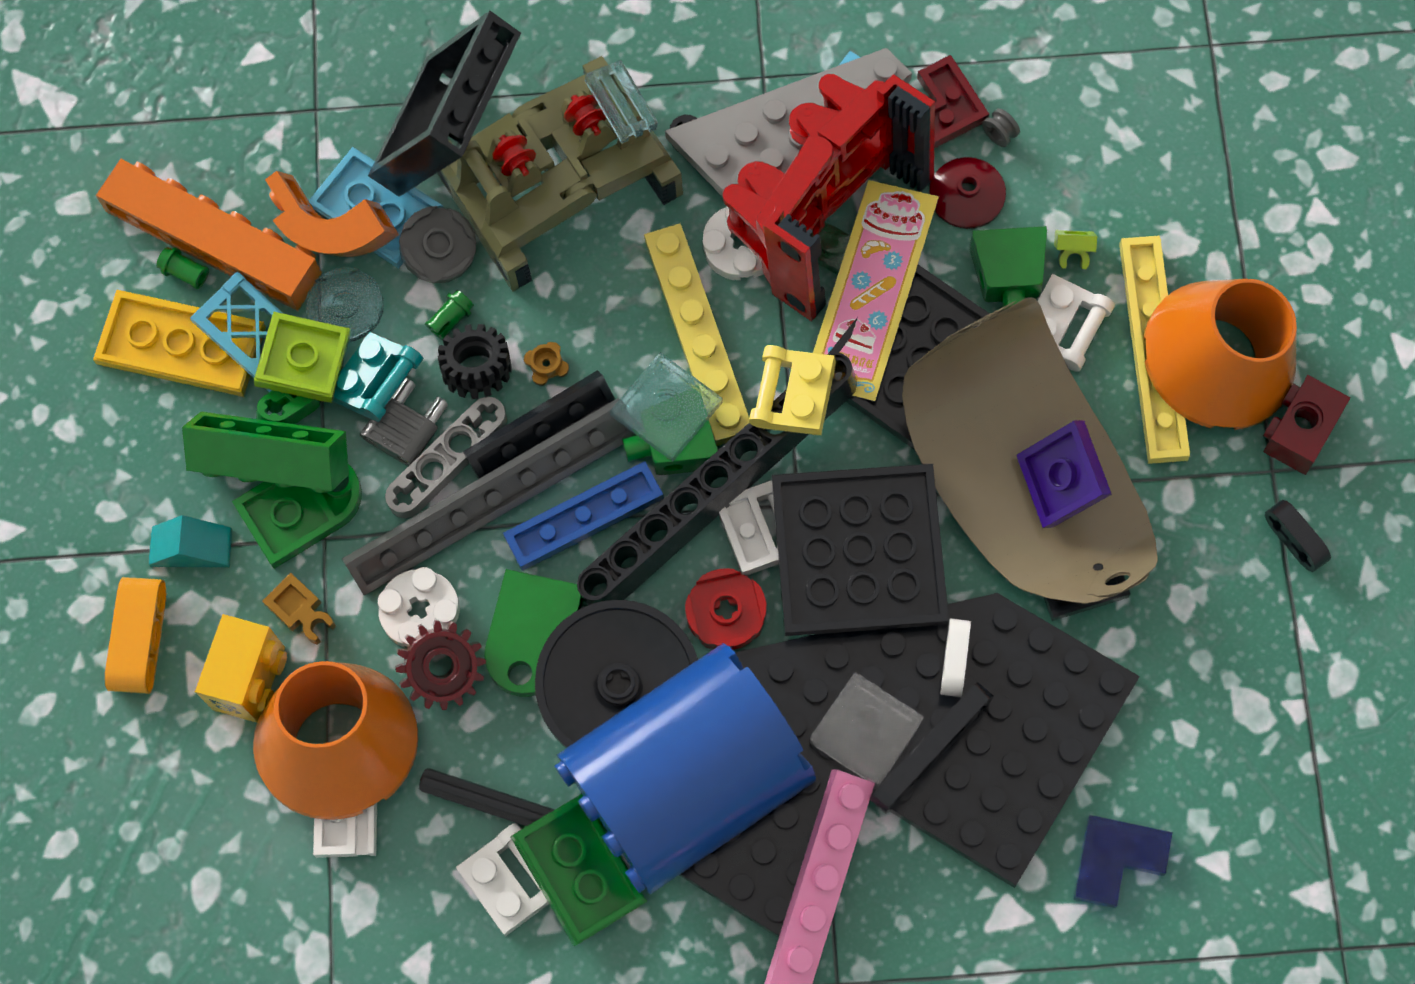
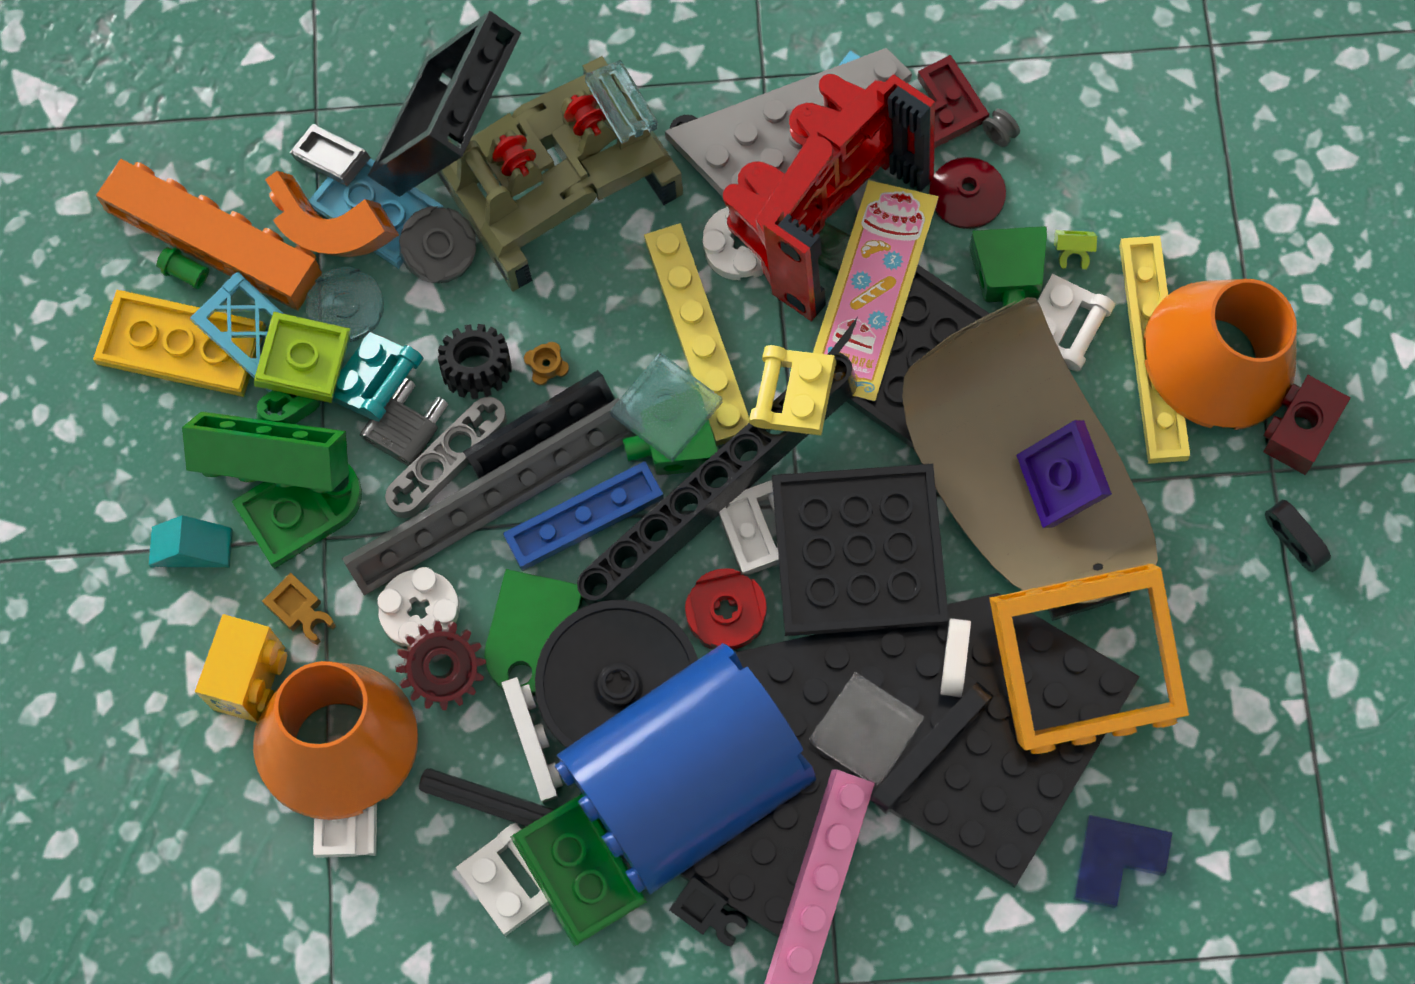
(135, 635): light orange beam -> none
(330, 155): none -> tile
(450, 314): green pin -> none
(532, 738): none -> white plate
(702, 907): none -> black plate
(1077, 591): none -> light orange window

